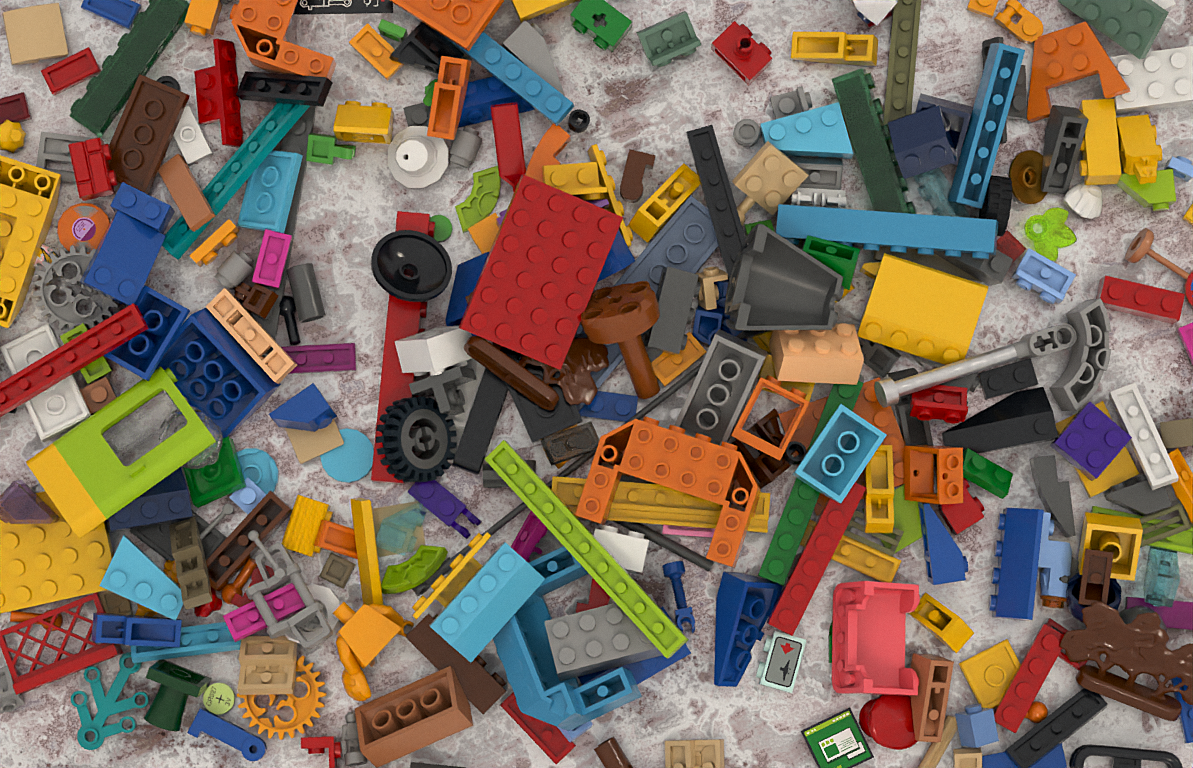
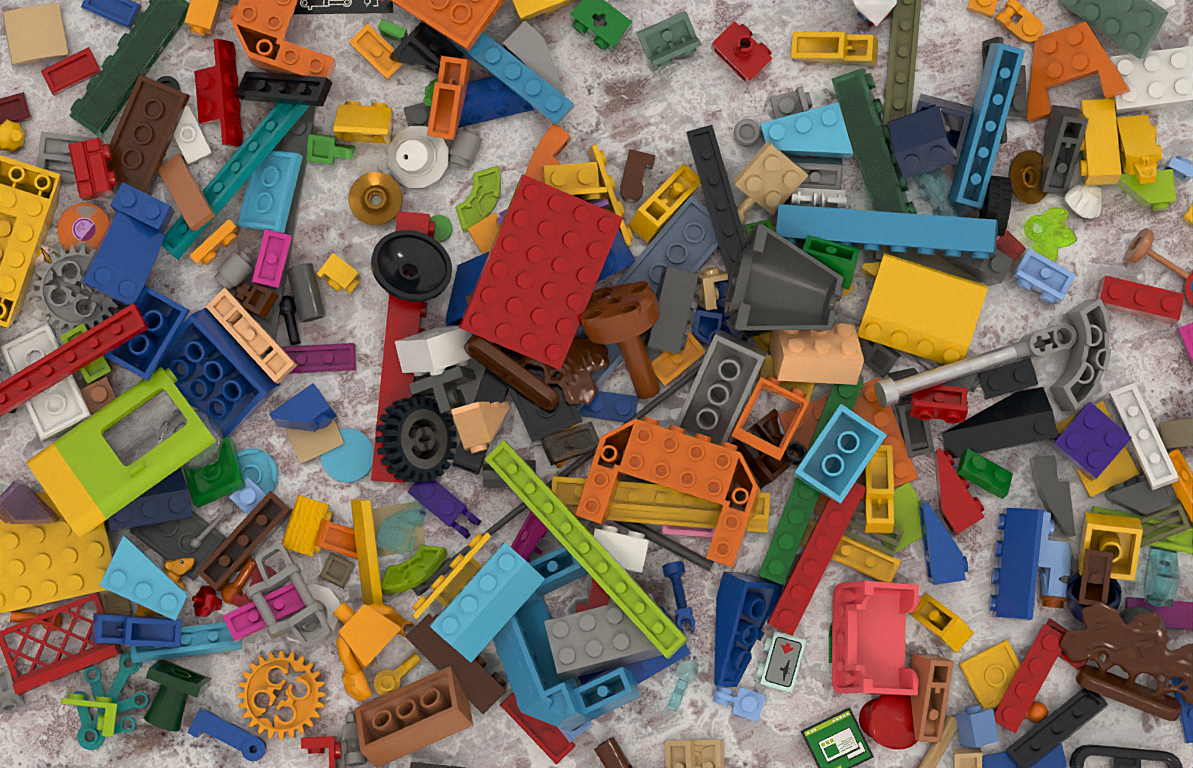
(105, 721): none -> lime bracket
(190, 563): dark tan slope -> none
(219, 698): yellowish green piece -> none
(267, 665): tan slope -> none
(279, 572): light grey hinge -> none
(339, 274): none -> yellow brick
(373, 185): none -> pearl gold dish
(389, 680): none -> yellow plate
(479, 423): none -> light nougat wedge
(508, 142): red piece -> none
(573, 117): black hinge -> none
(687, 672): none -> clear light blue bar
(746, 703): none -> light blue plate
(921, 487): orange window -> none

